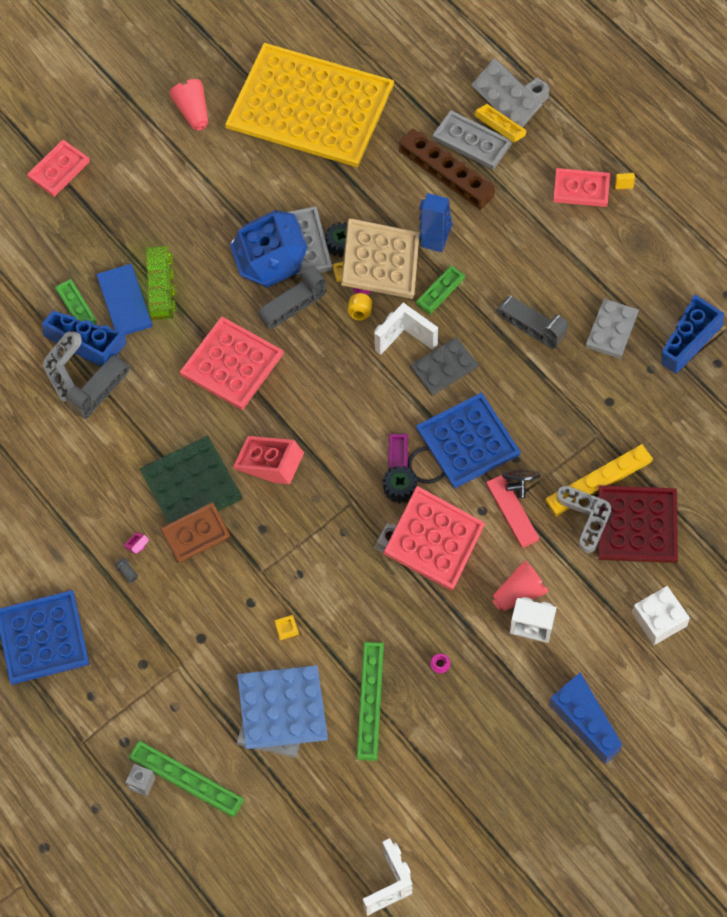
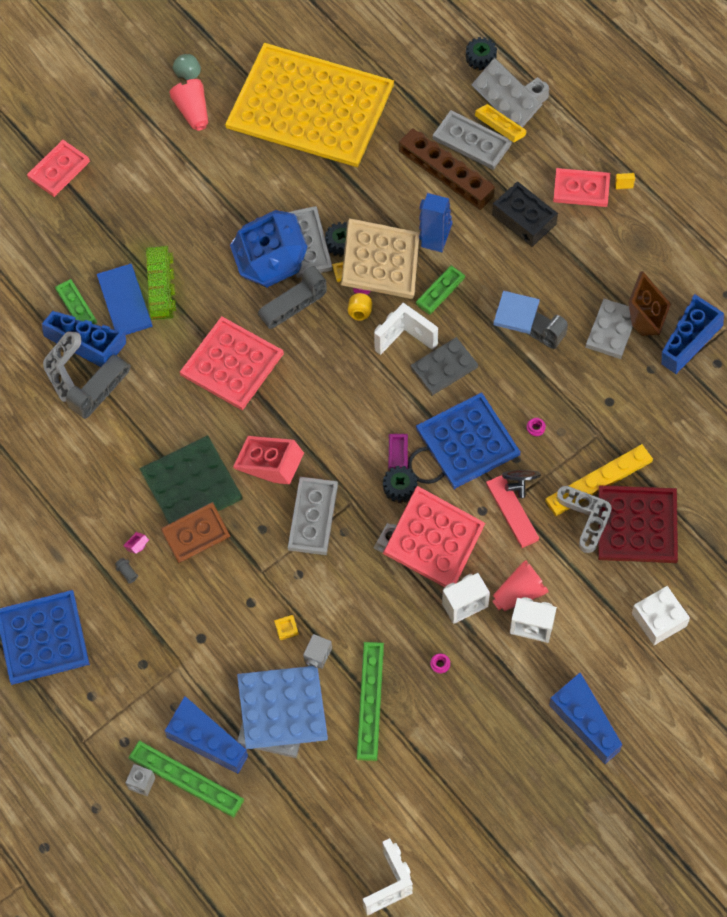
(186, 66): none -> sand green hair
(202, 735): none -> blue wedge
(313, 516): none -> light grey plate
(317, 651): none -> light grey brick
(465, 597): none -> white brick
(480, 53): none -> black wheel
(516, 312): none -> medium blue tile
(524, 214): none -> black piece
(536, 422): none -> dark pink plate
(647, 307): none -> reddish brown slope

